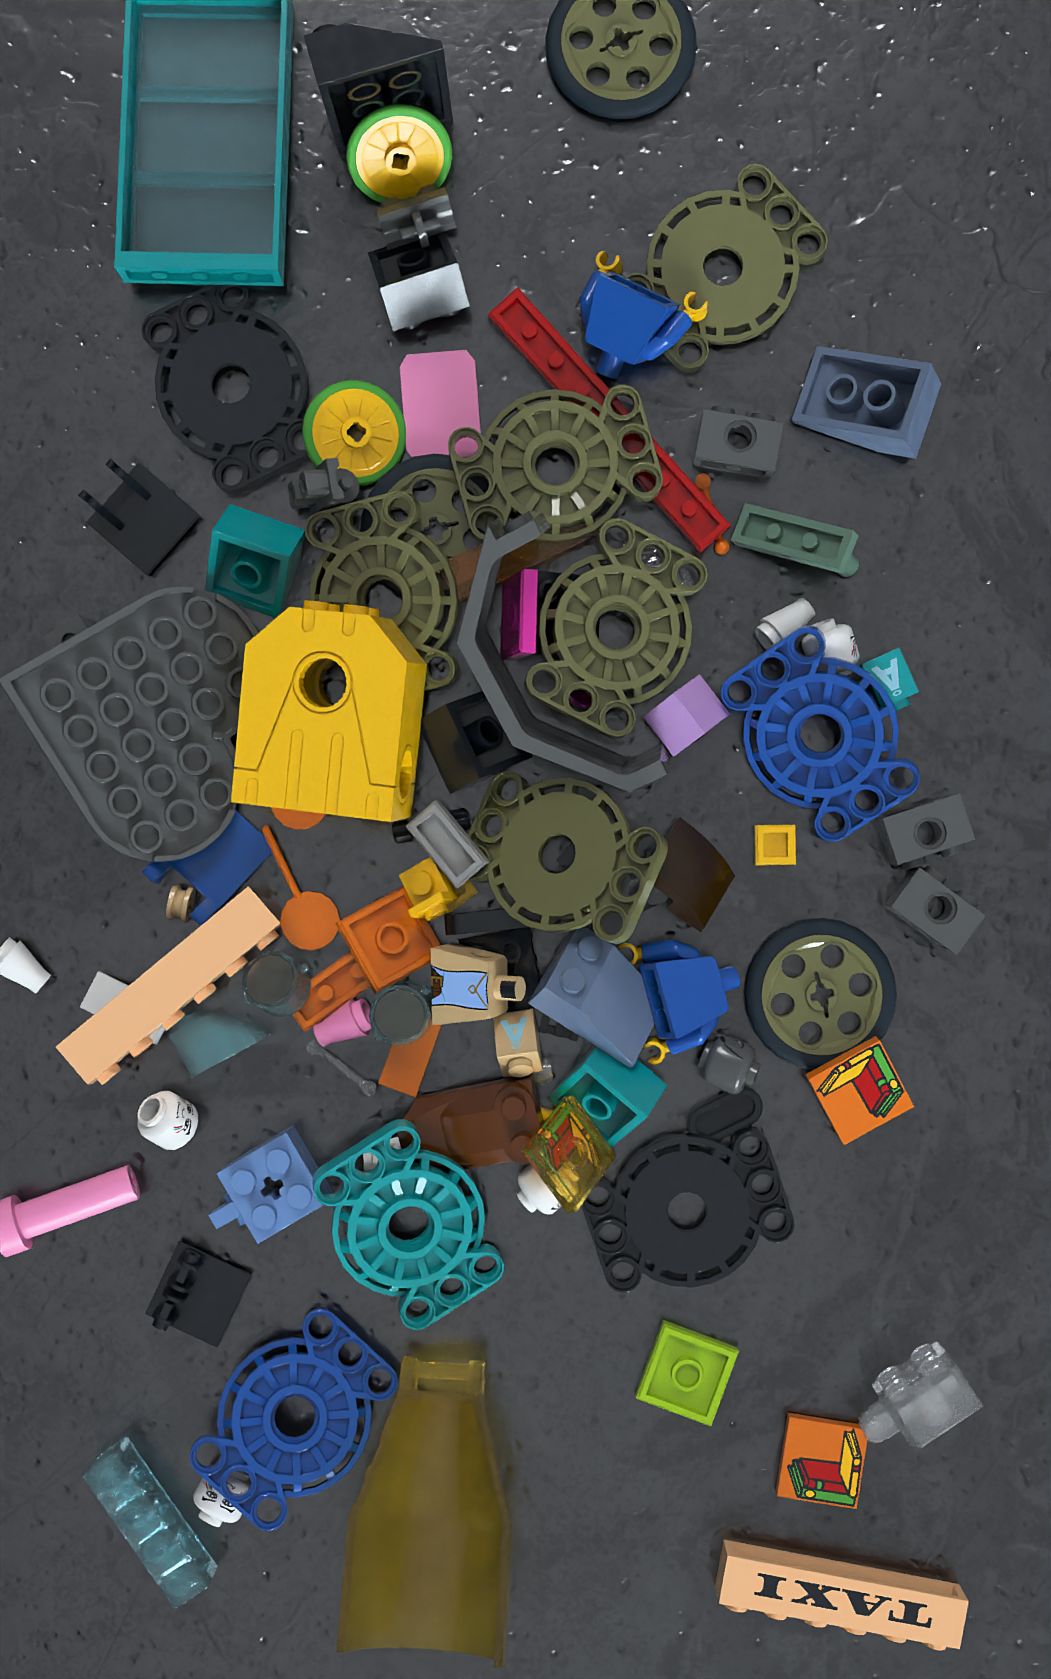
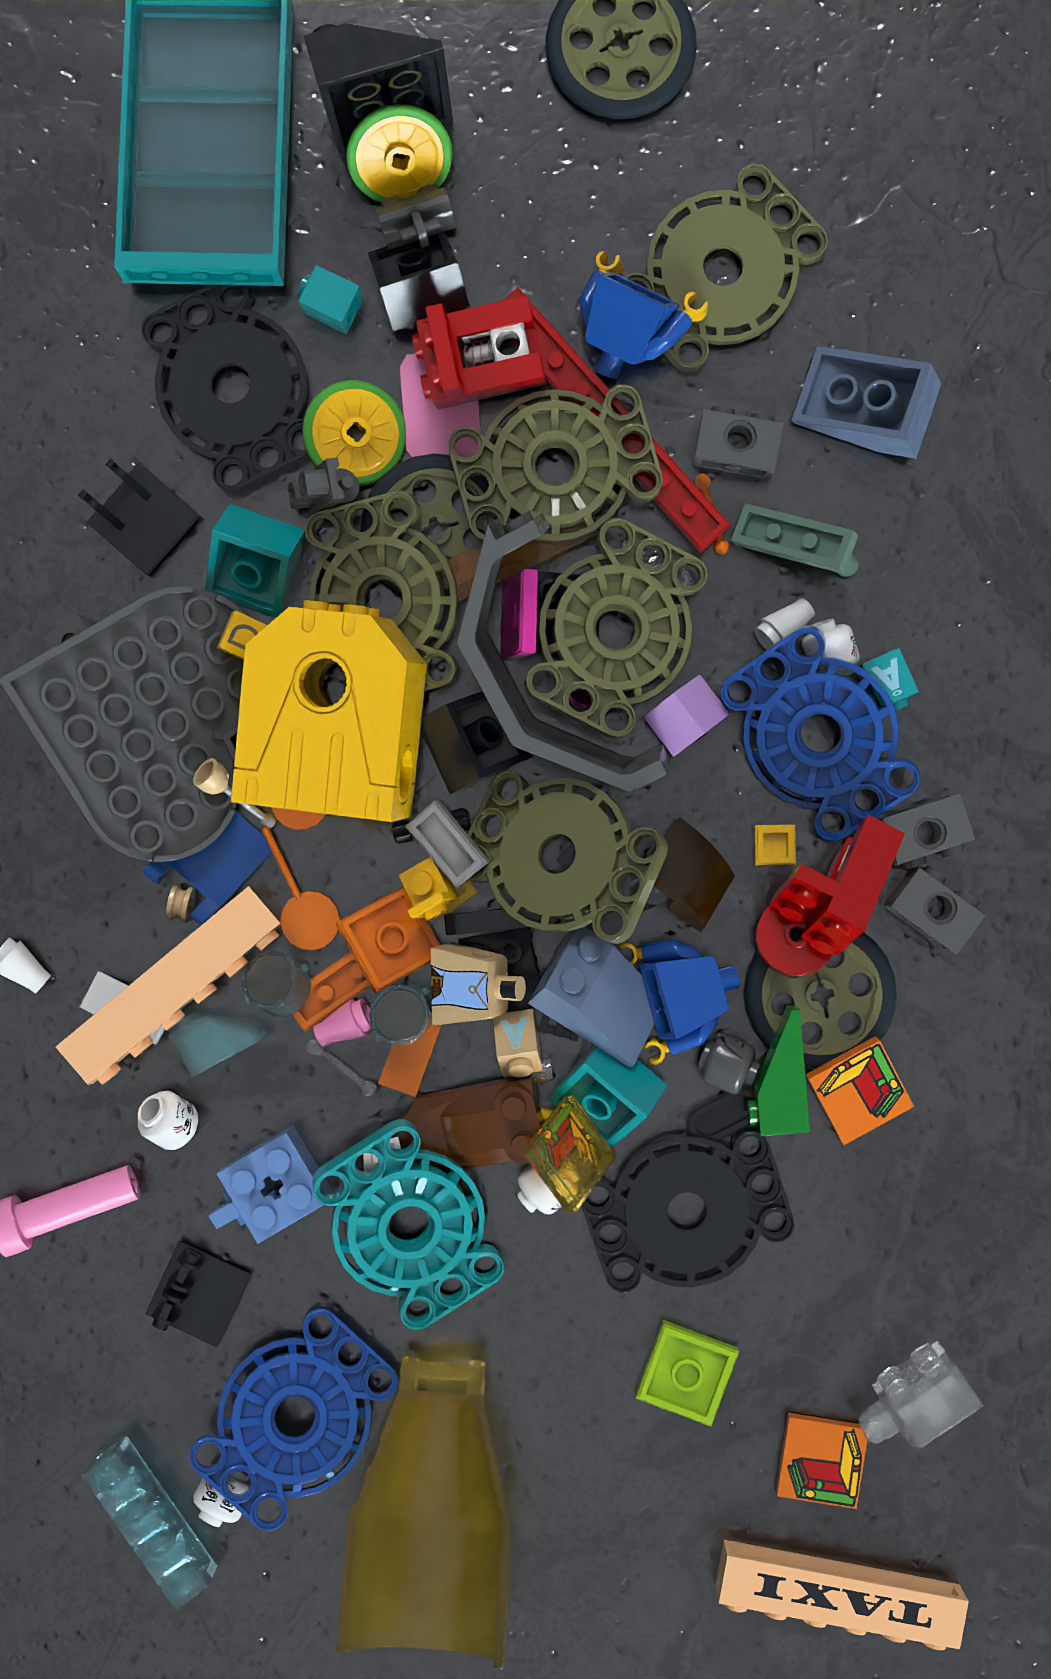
(213, 779): none -> tan hinge
(238, 632): none -> yellow tile
(329, 299): none -> teal brick
(441, 343): none -> red brick
(780, 951): none -> red plate
(781, 1088): none -> green slope
(842, 902): none -> red brick

